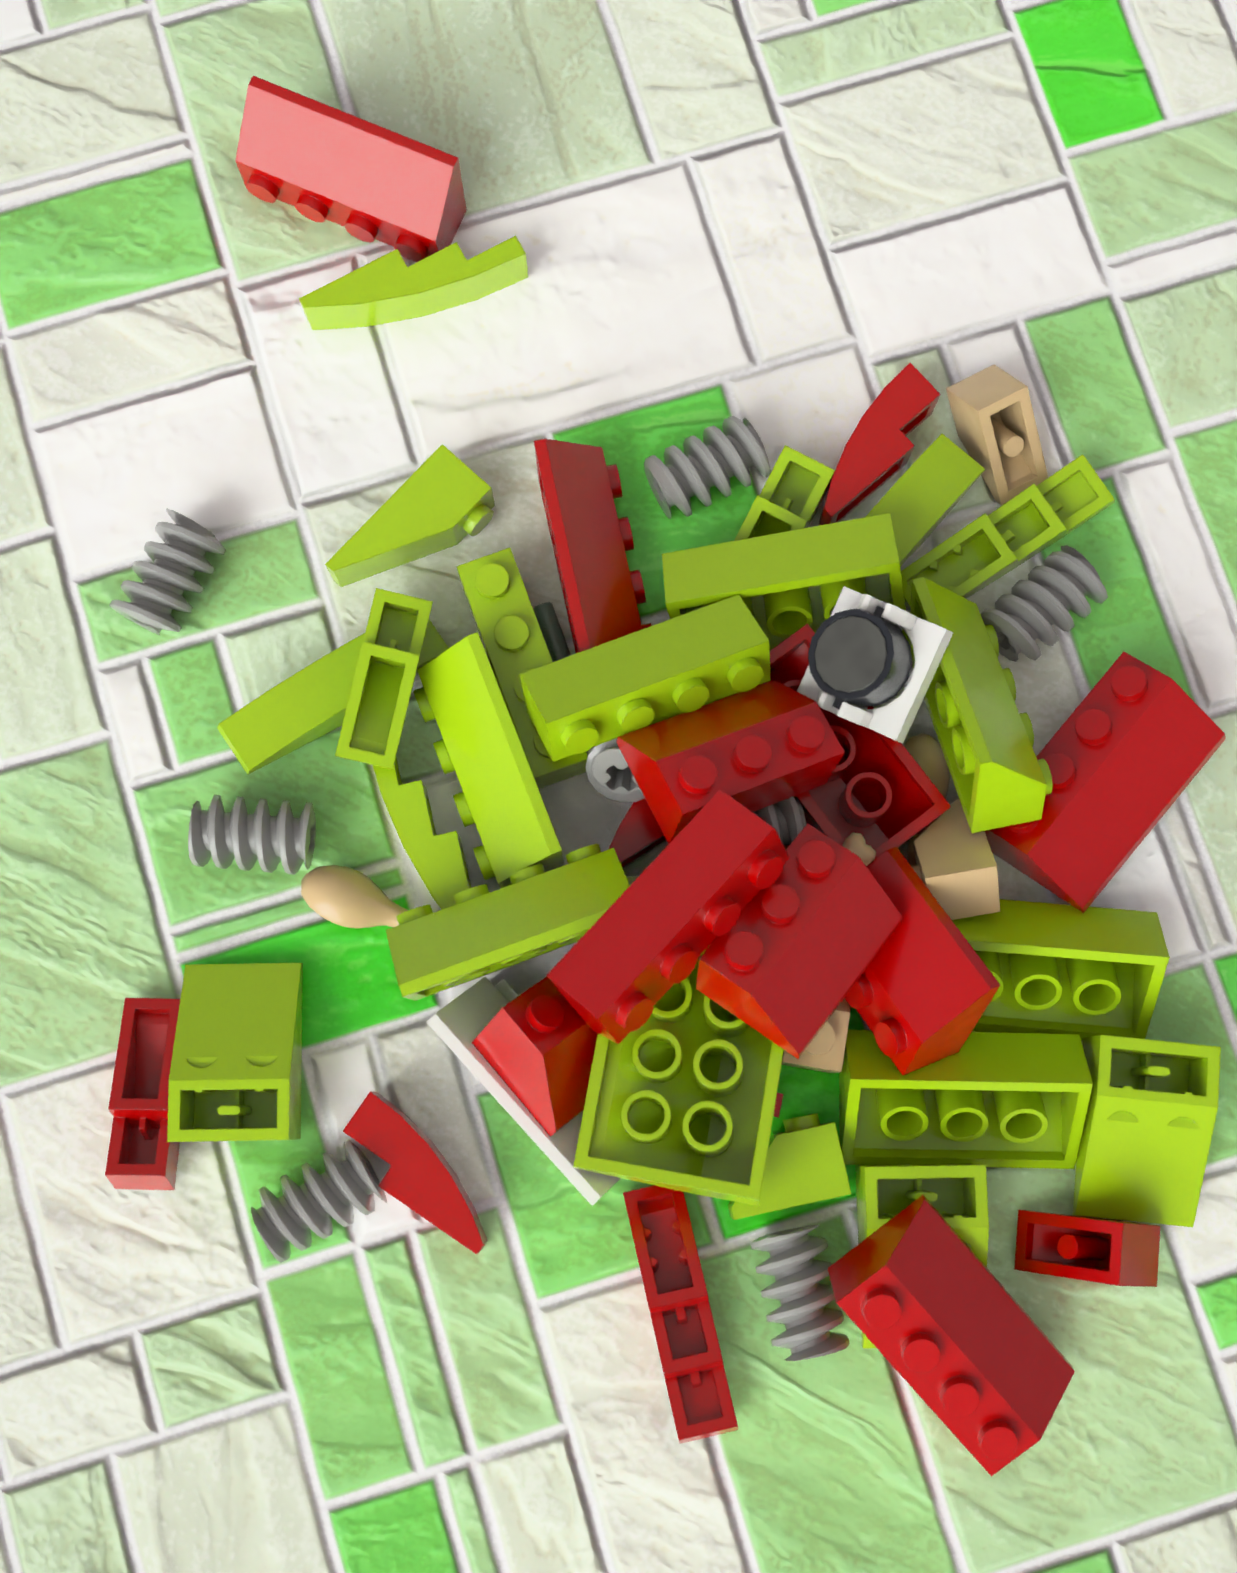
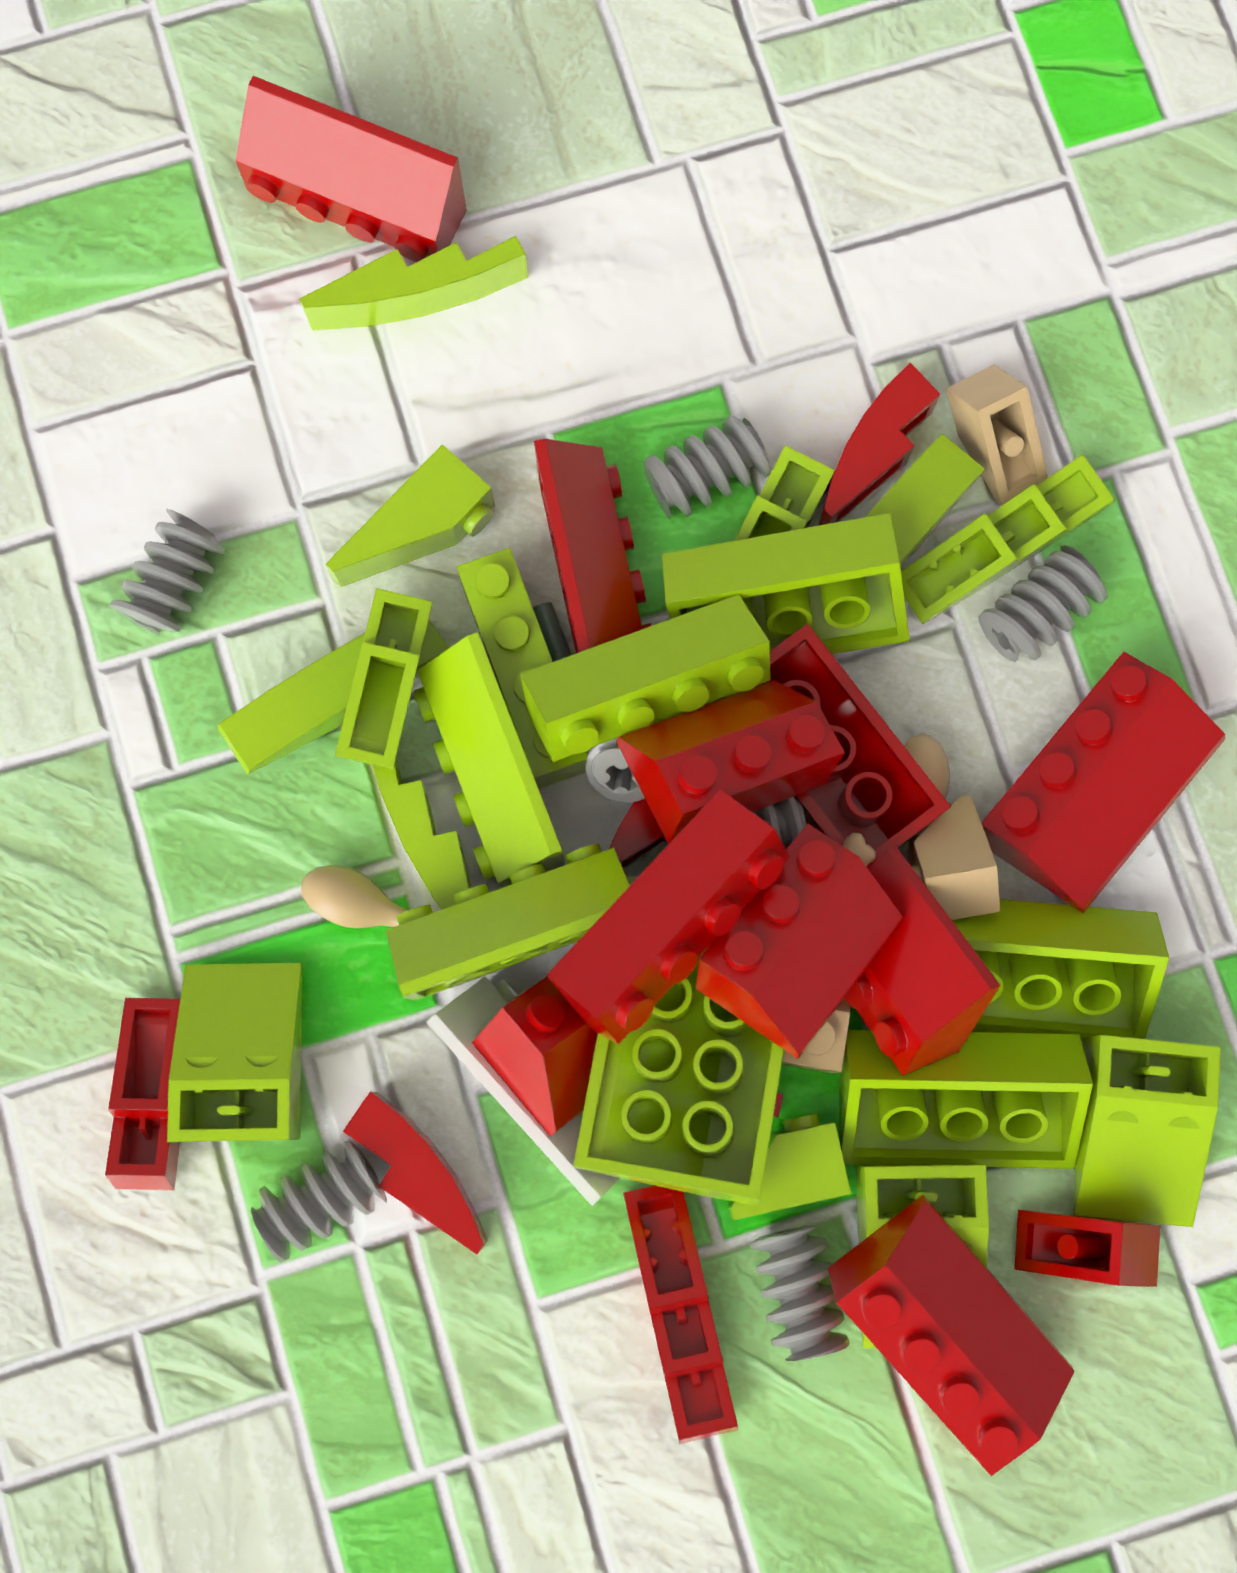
(251, 836): light grey piece -> none
(865, 660): piece -> none
(977, 717): lime slope -> none

